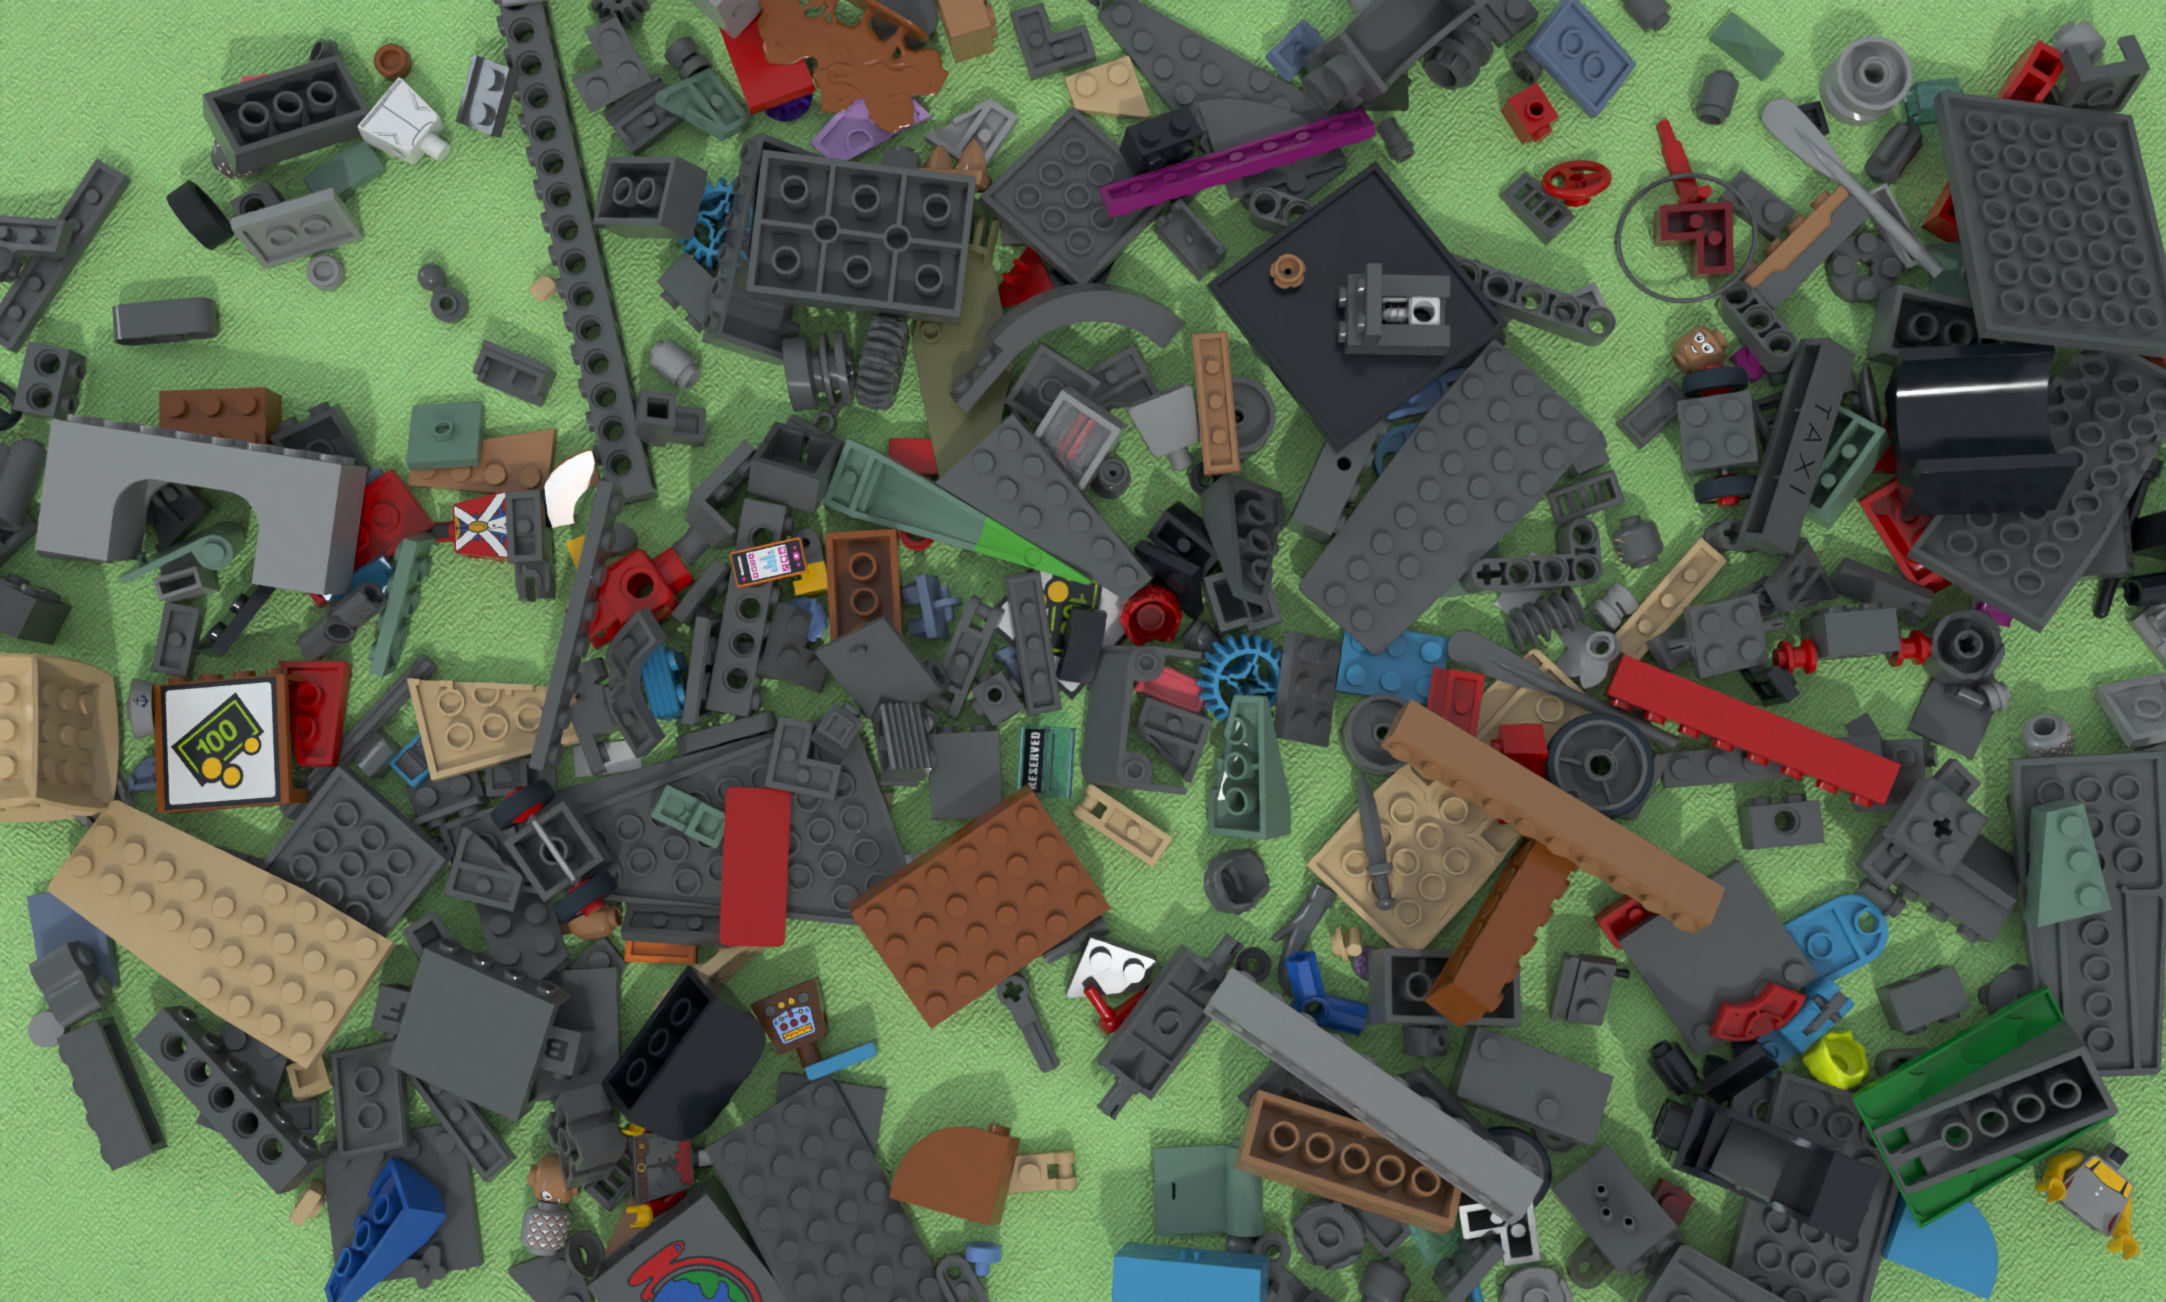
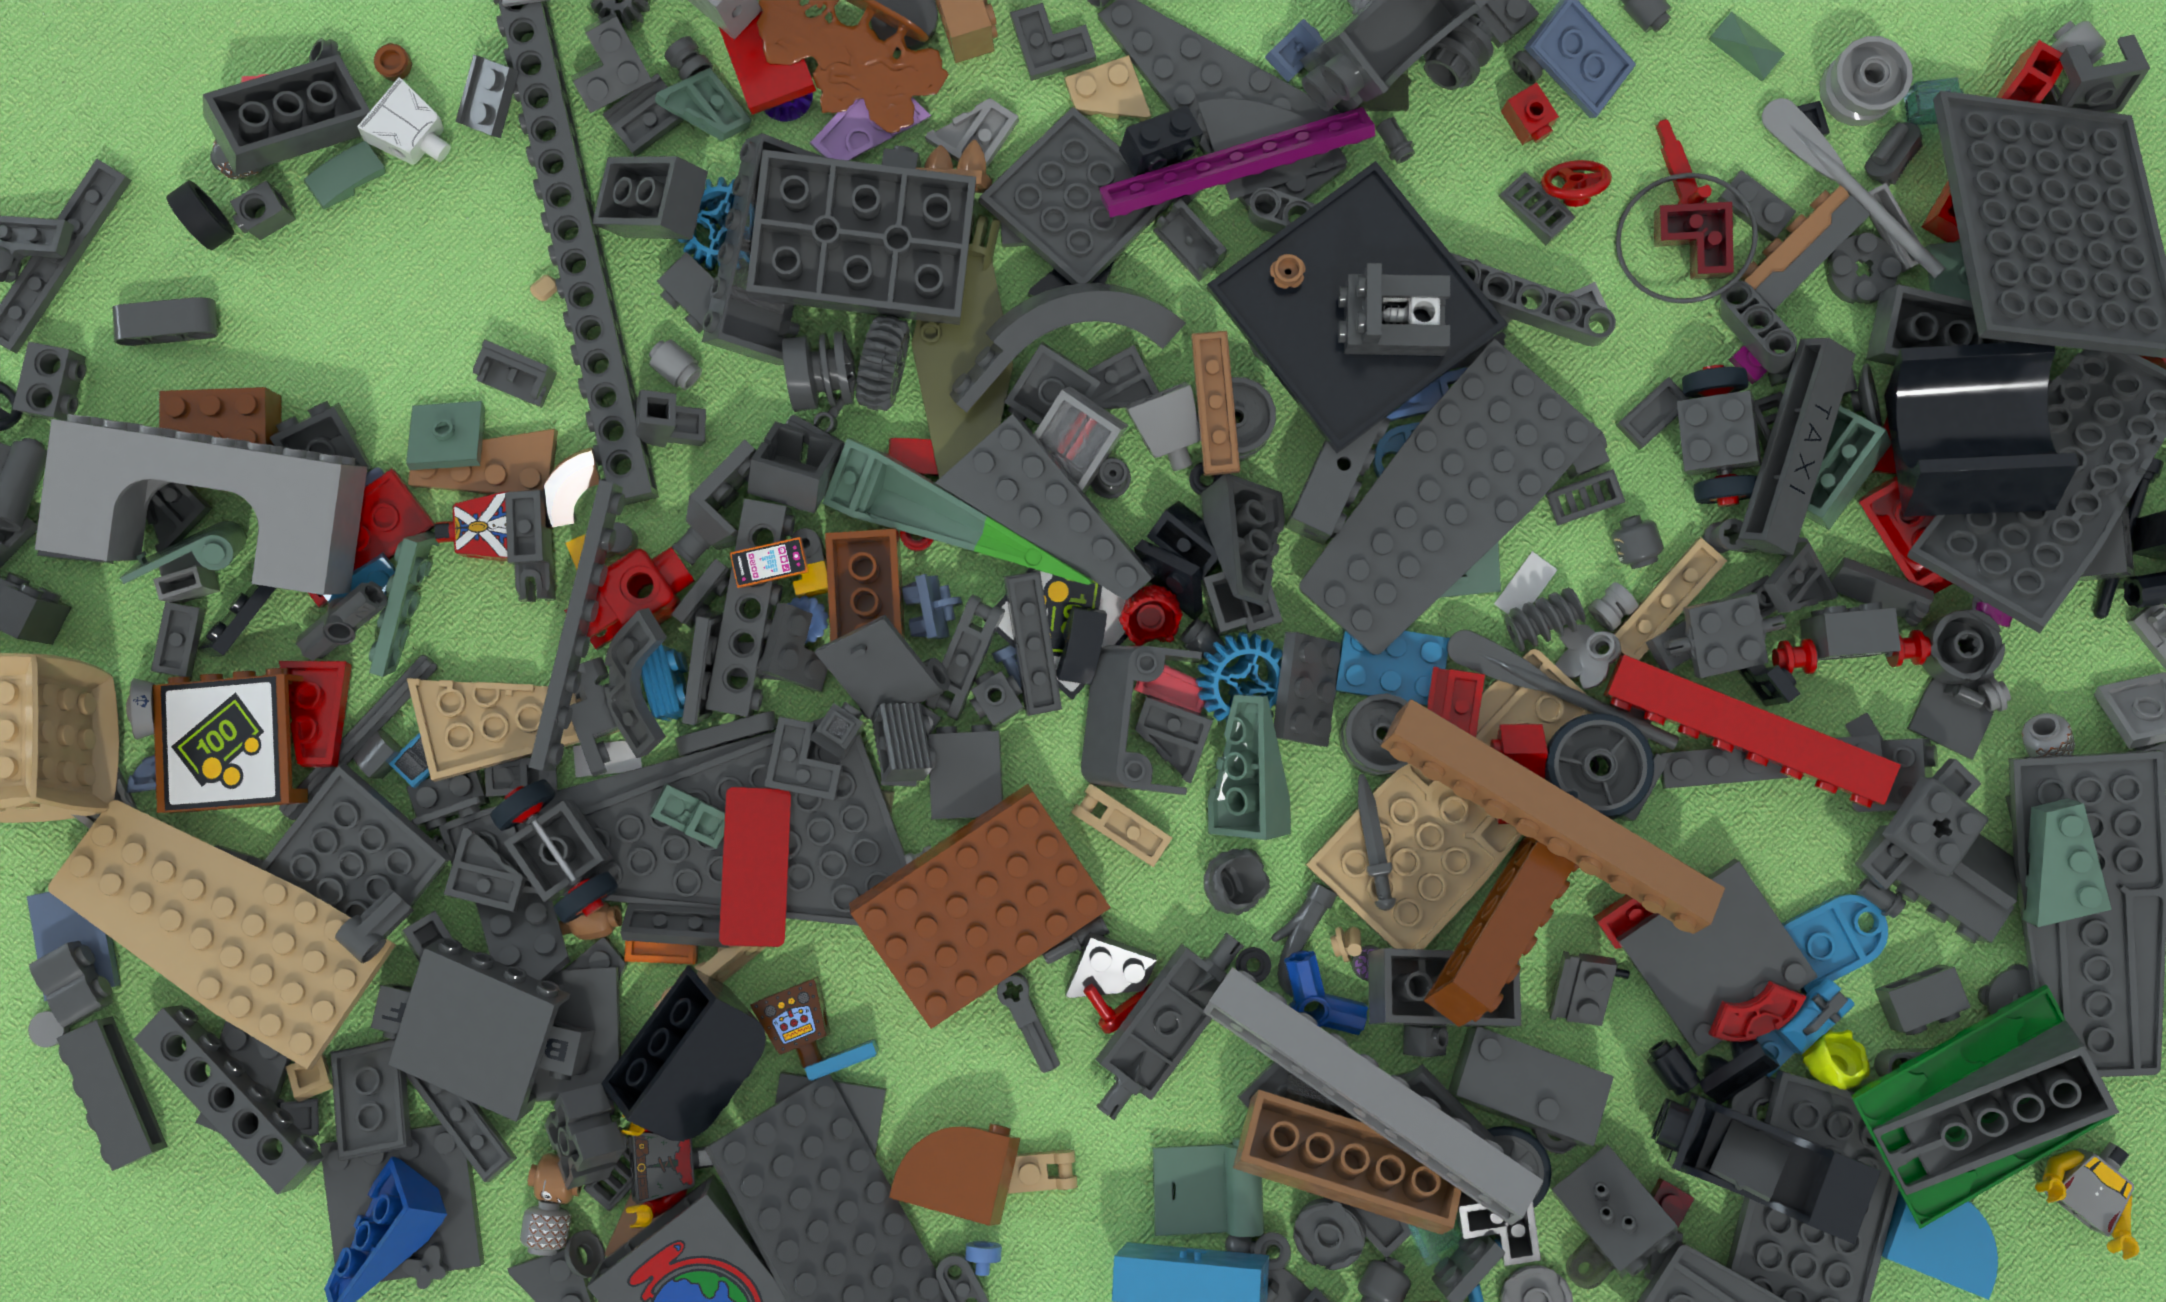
(297, 228): light grey plate -> none
(309, 1202): tan plate -> none
(326, 272): light grey tile -> none
(367, 933): none -> dark grey piece
(433, 278): dark grey plate -> none
(1024, 280): red piece -> none
(1047, 760): clear light blue panel -> none
(1531, 567): dark grey beam -> none
(1699, 349): medium nougat head -> none
(1717, 97): dark grey brick -> none
(1801, 828): dark grey brick -> none

